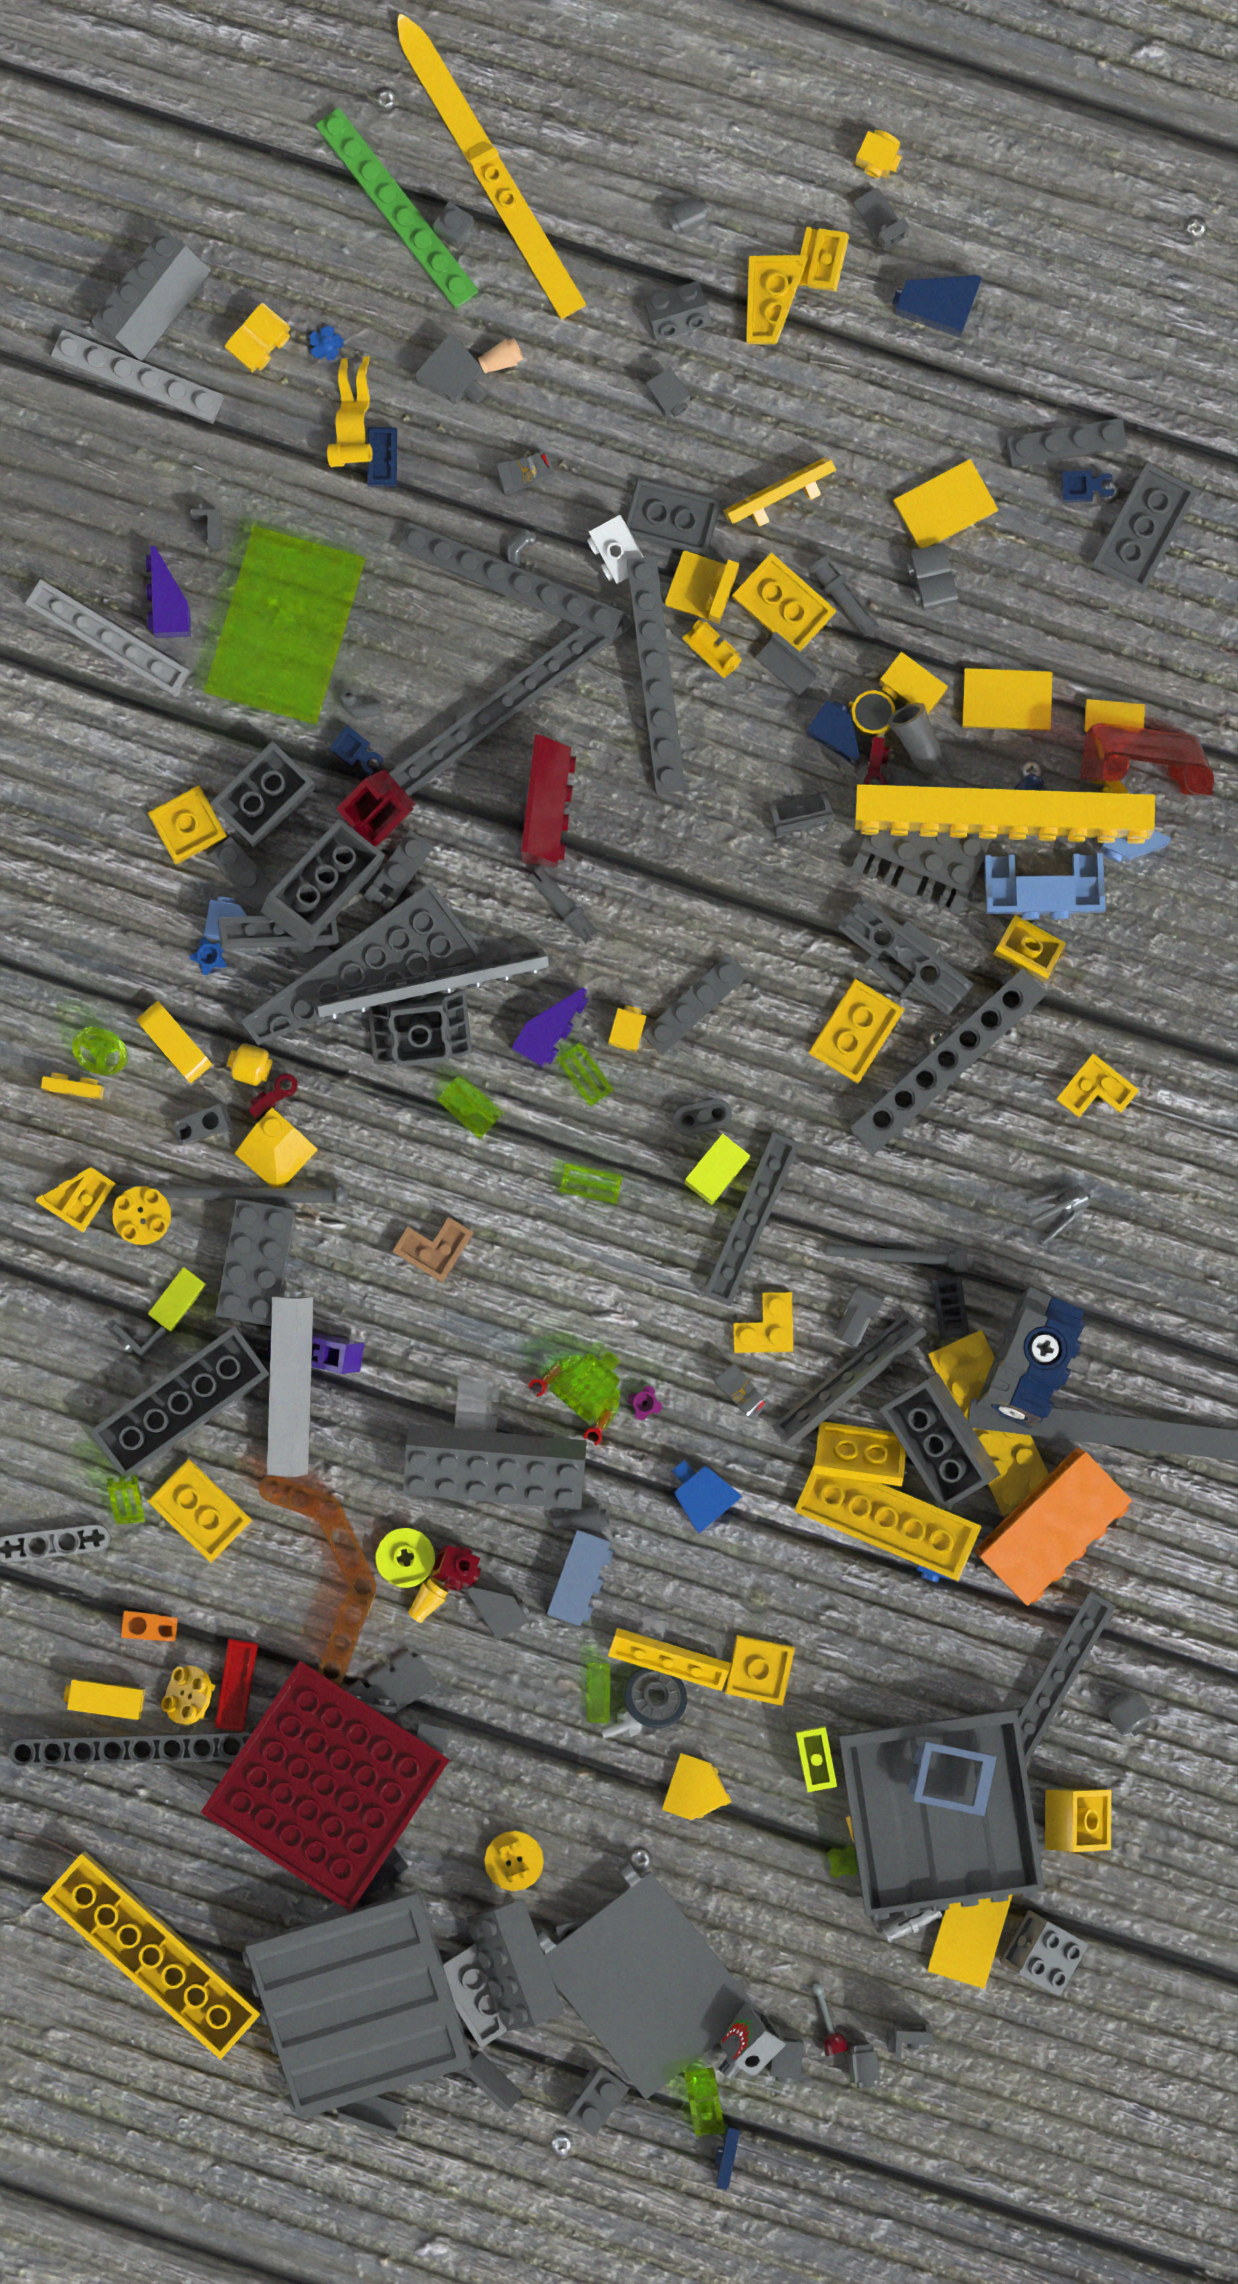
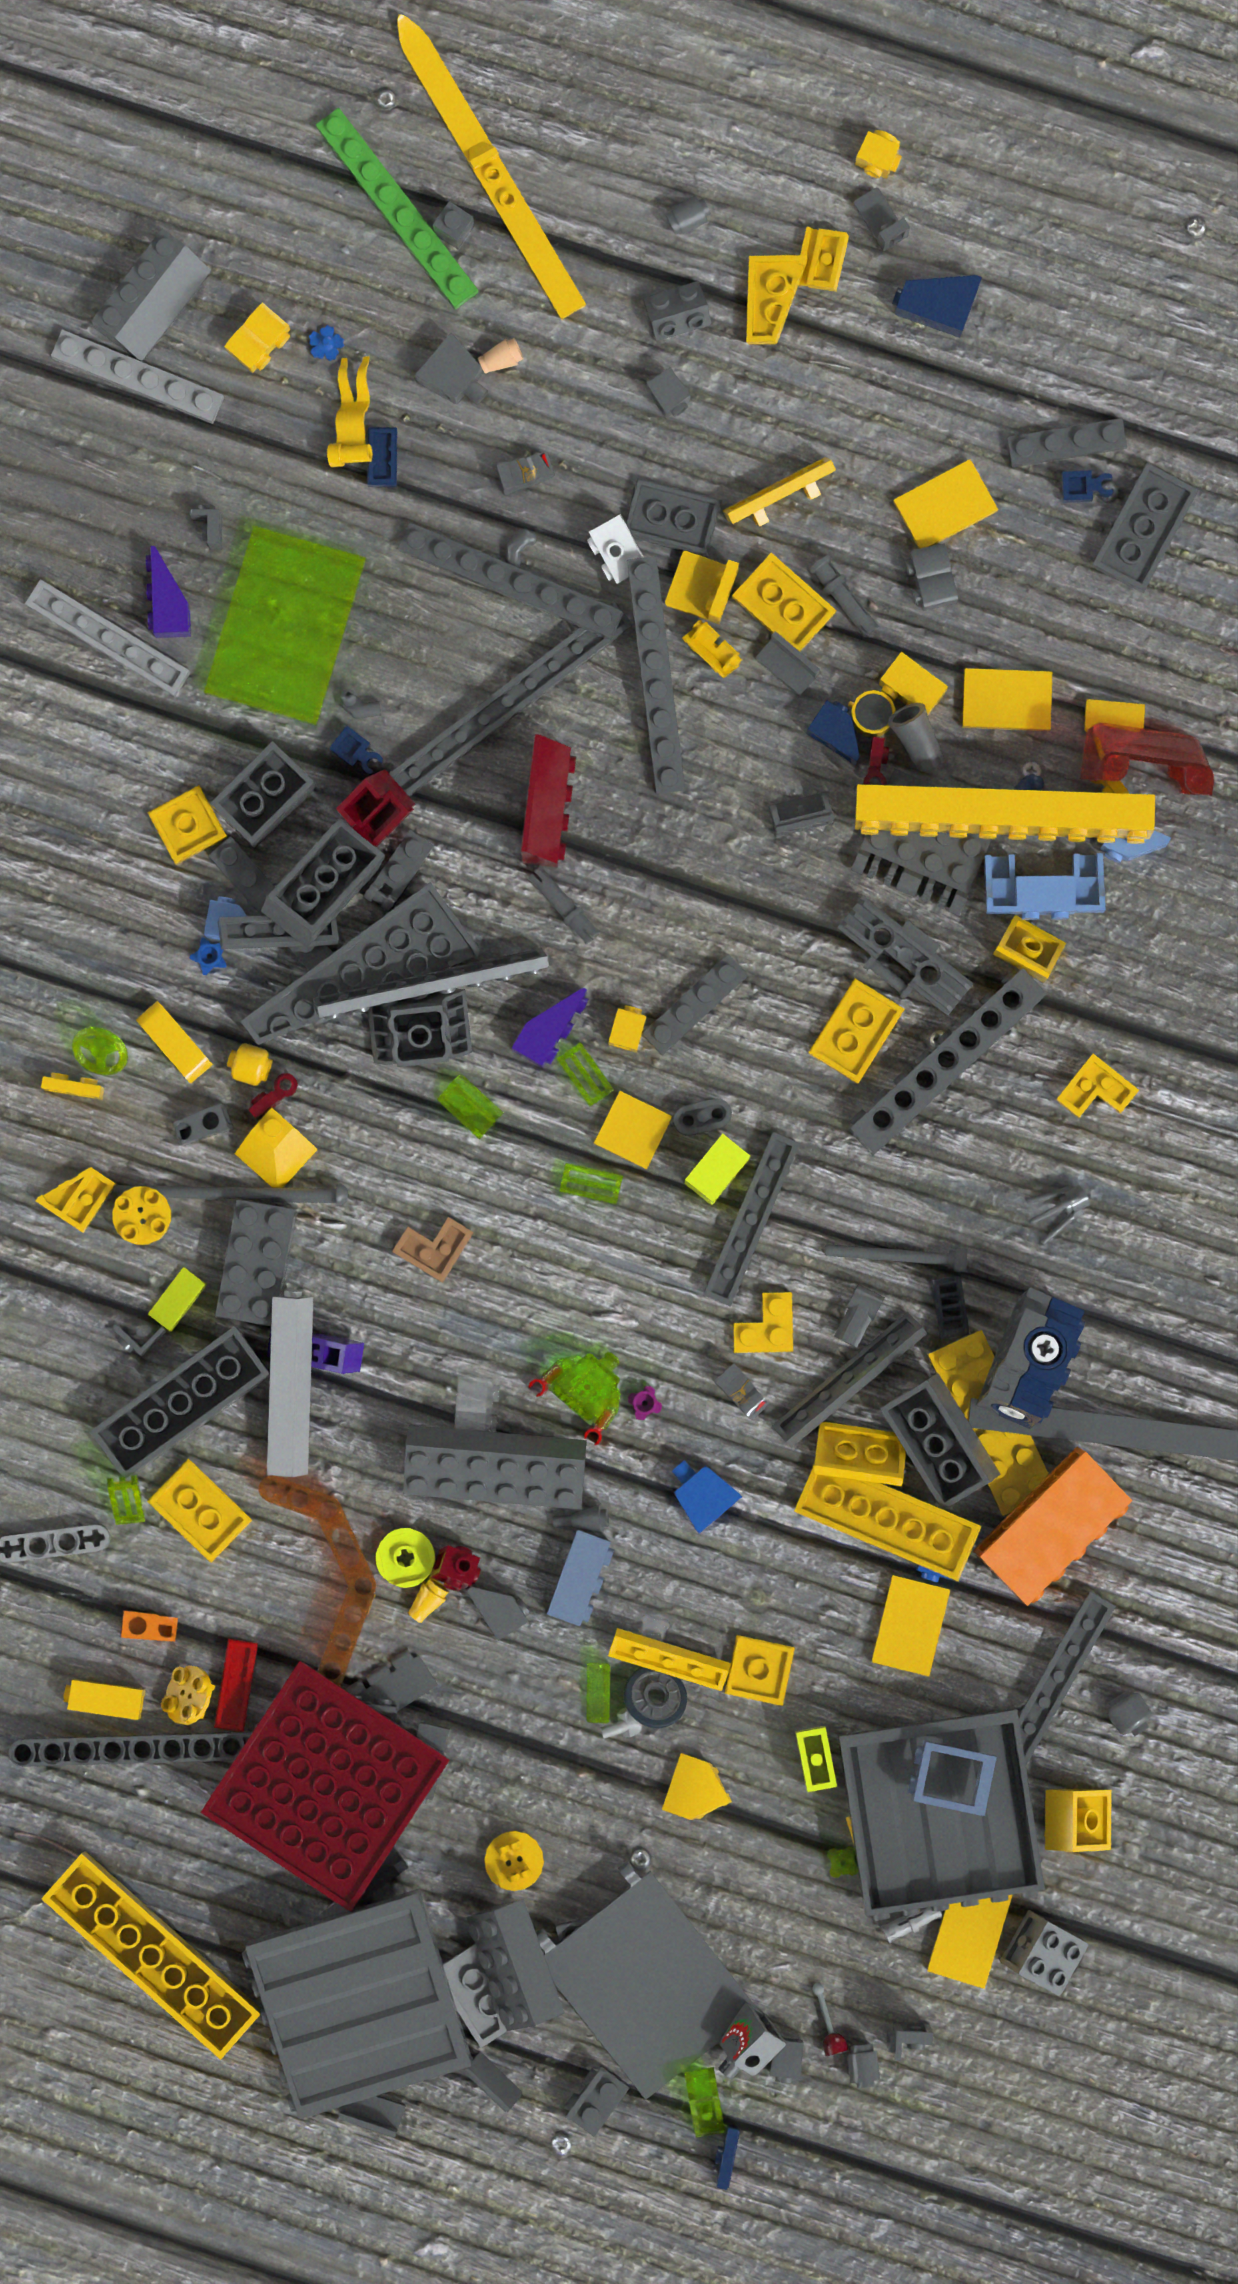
(633, 1130): none -> yellow tile
(910, 1625): none -> yellow tile

